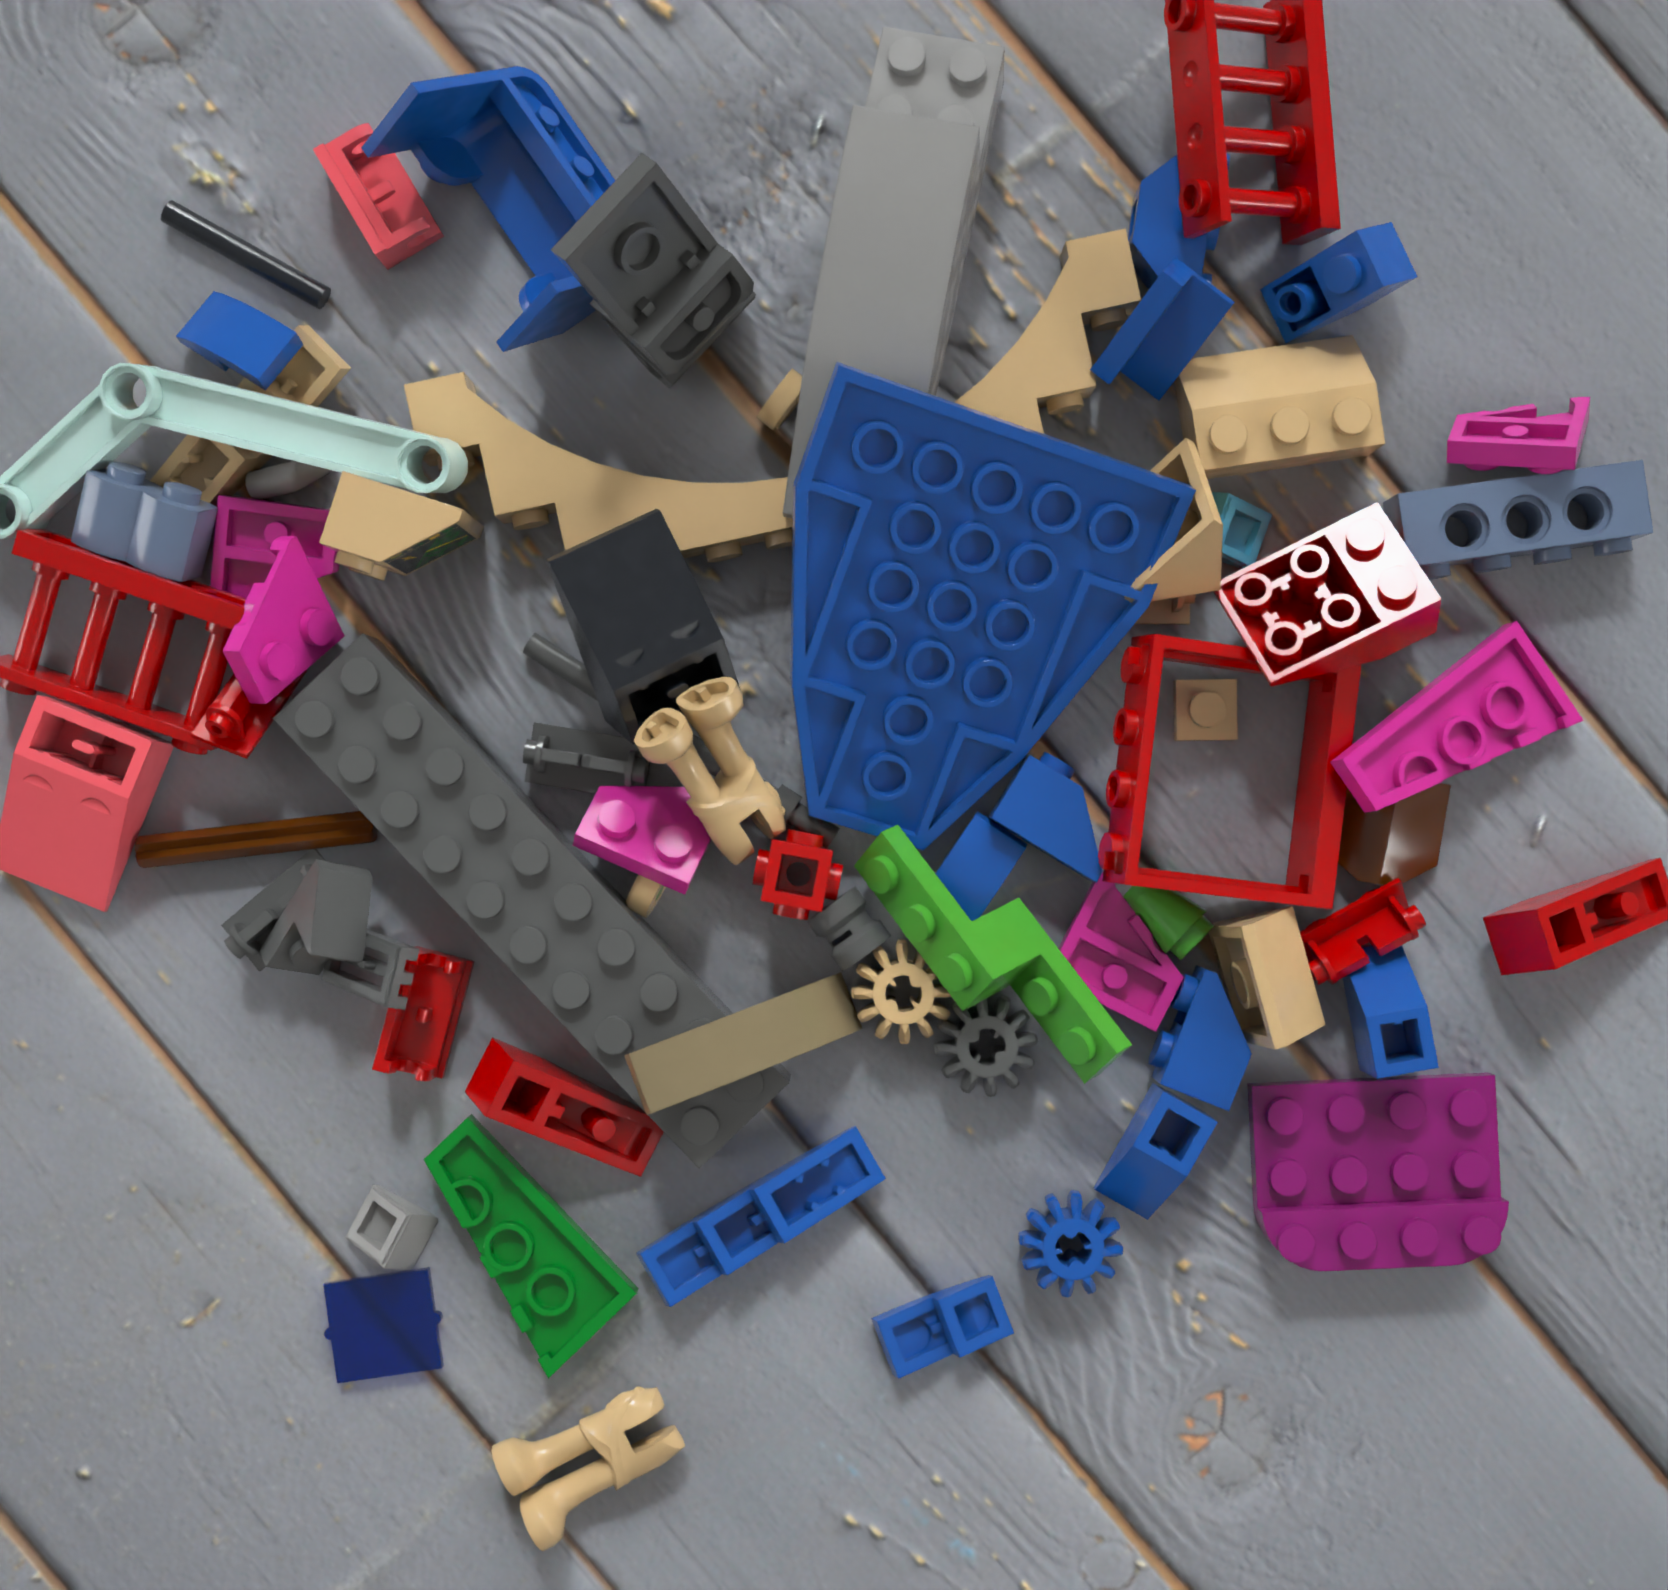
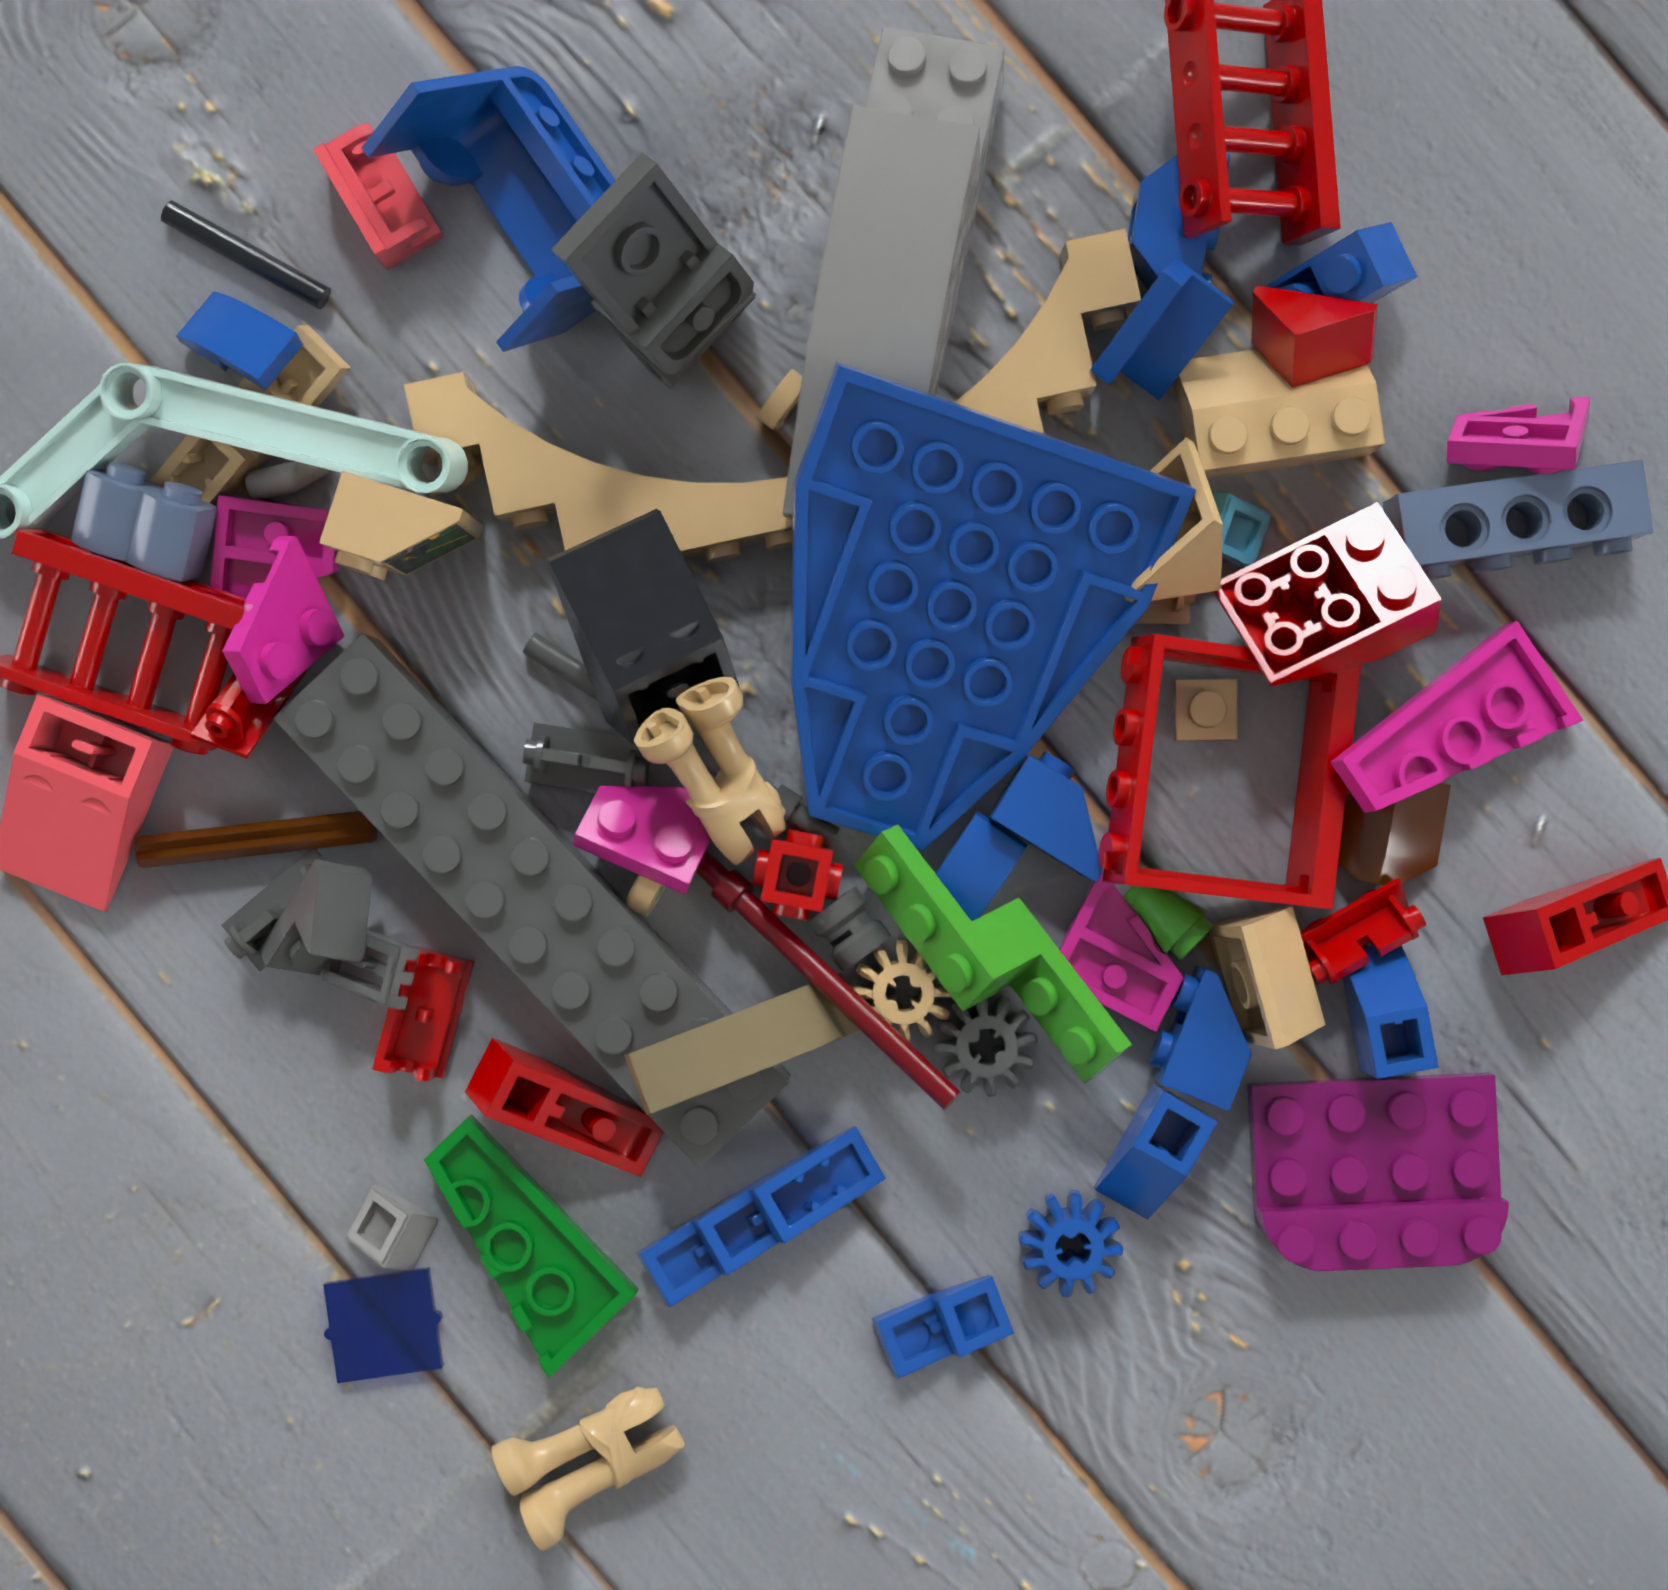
(736, 894): none -> dark red bar
(1311, 333): none -> red slope

